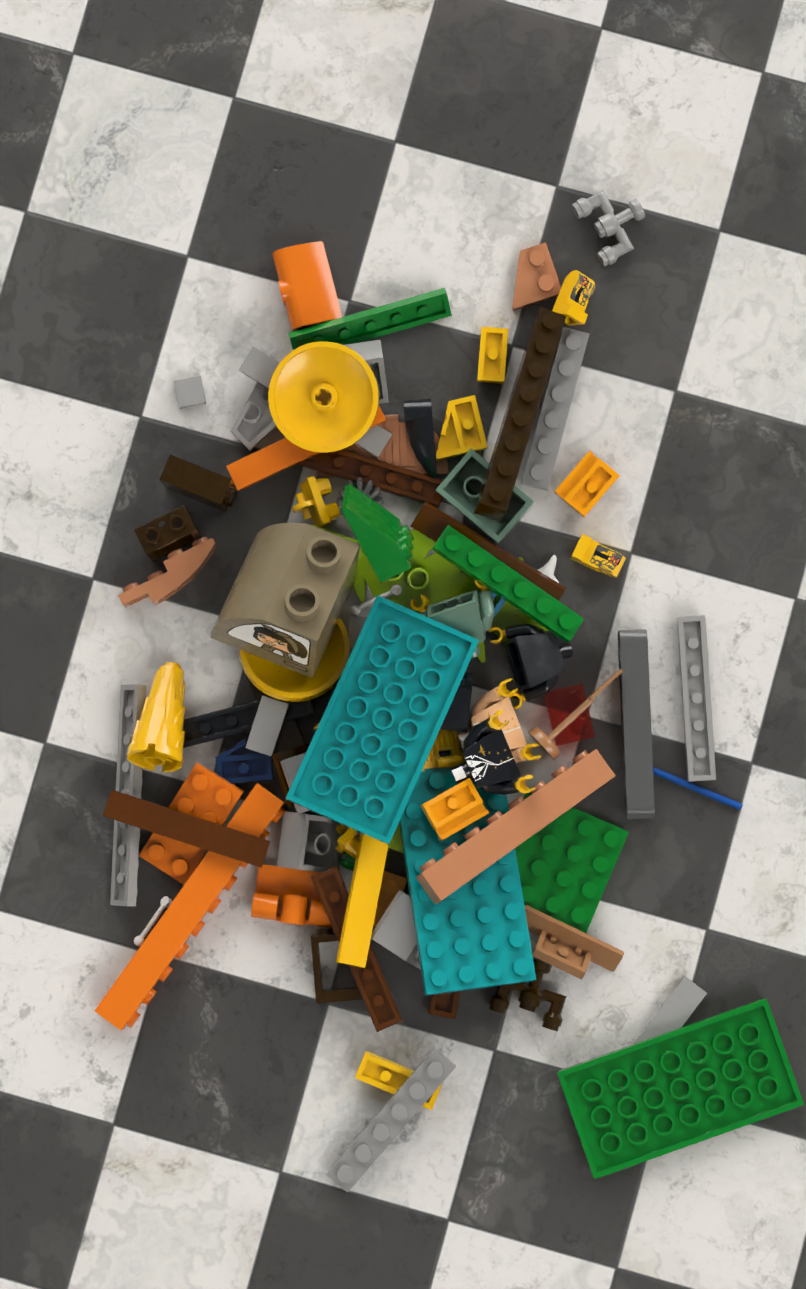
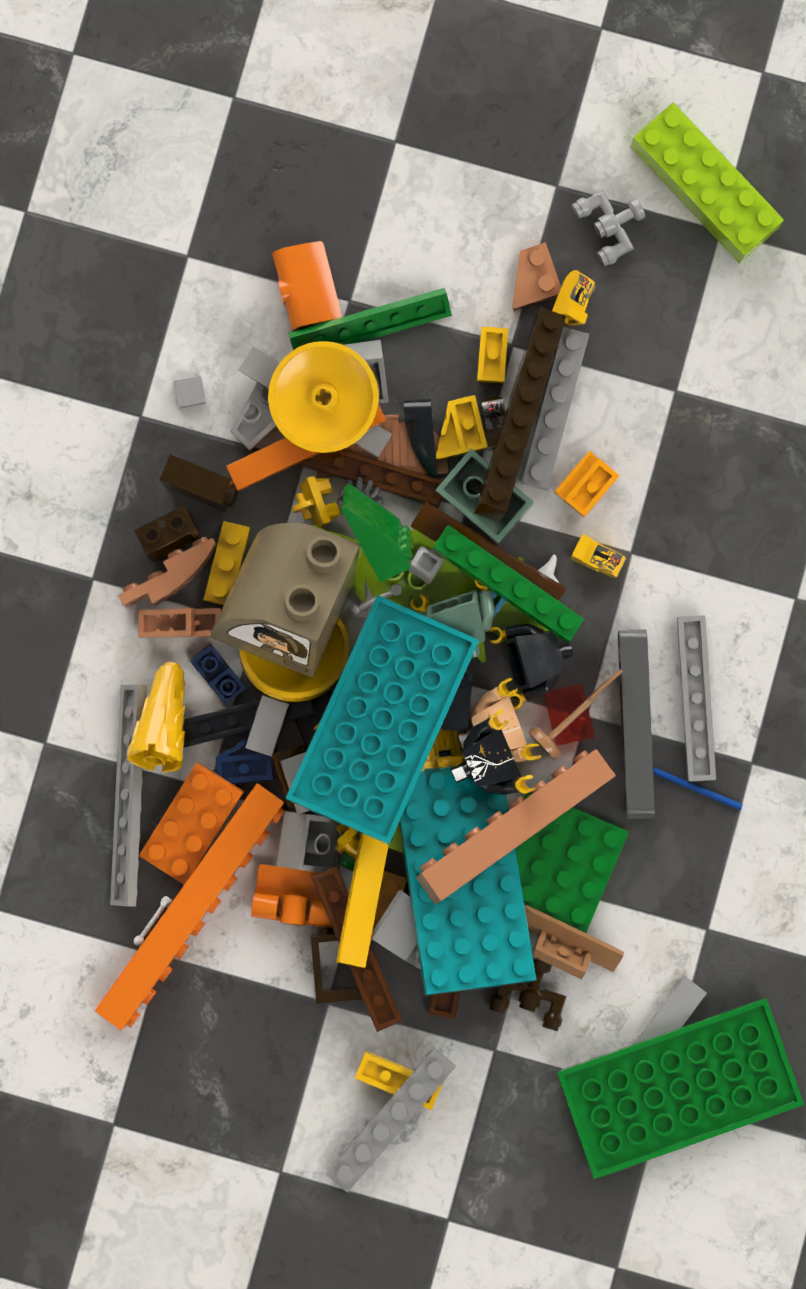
(177, 623): none -> nougat slope
(186, 828): reddish brown tile -> none
(217, 674): none -> dark blue slope
(226, 562): none -> yellow plate
(425, 564): none -> light grey tile
(454, 809): light orange plate -> none
(492, 415): none -> leg
(706, 182): none -> lime brick

